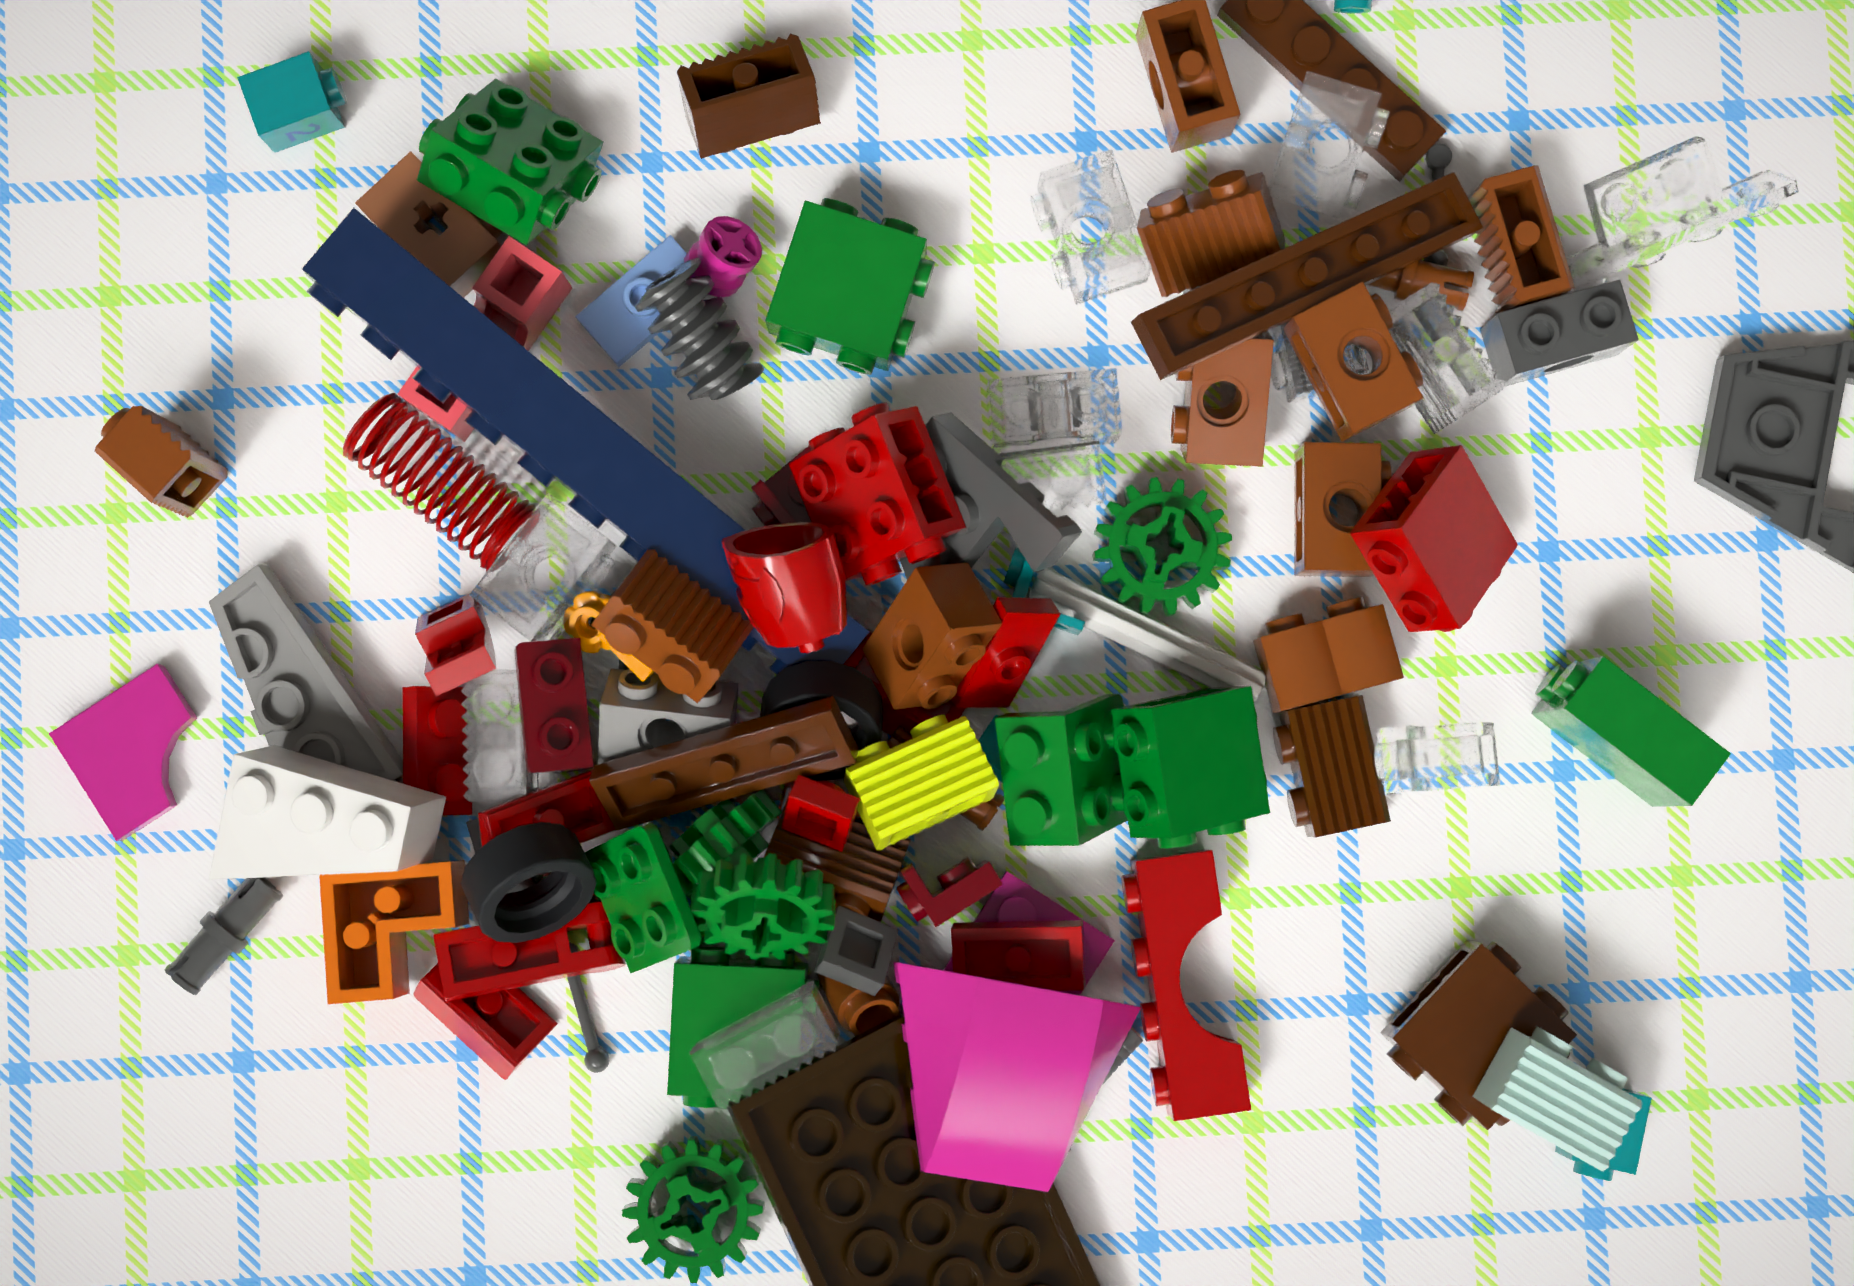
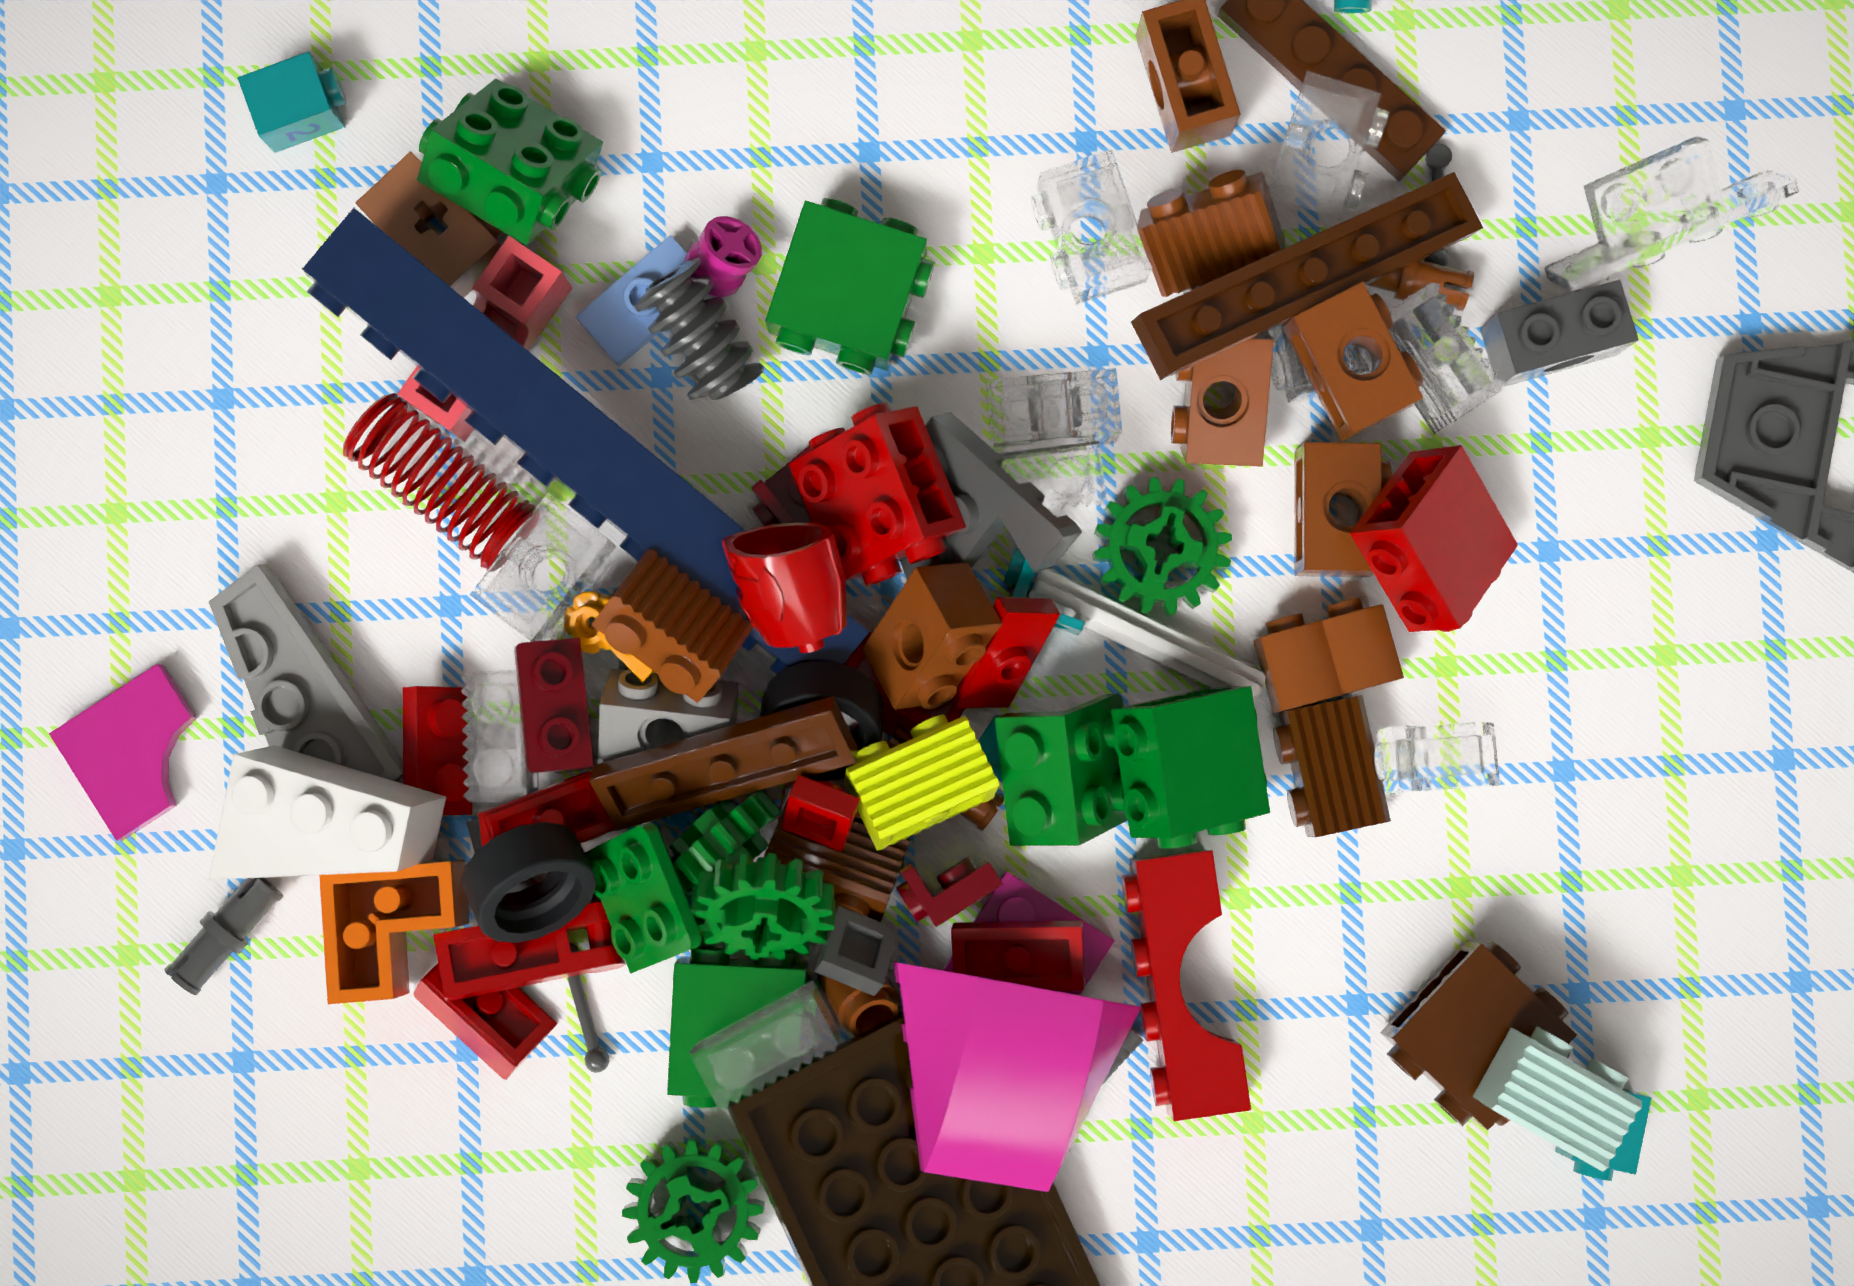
(160, 460): dark orange brick -> none
(455, 644): red slope -> none
(749, 96): reddish brown brick -> none
(1519, 240): dark orange brick -> none
(1629, 732): green brick -> none

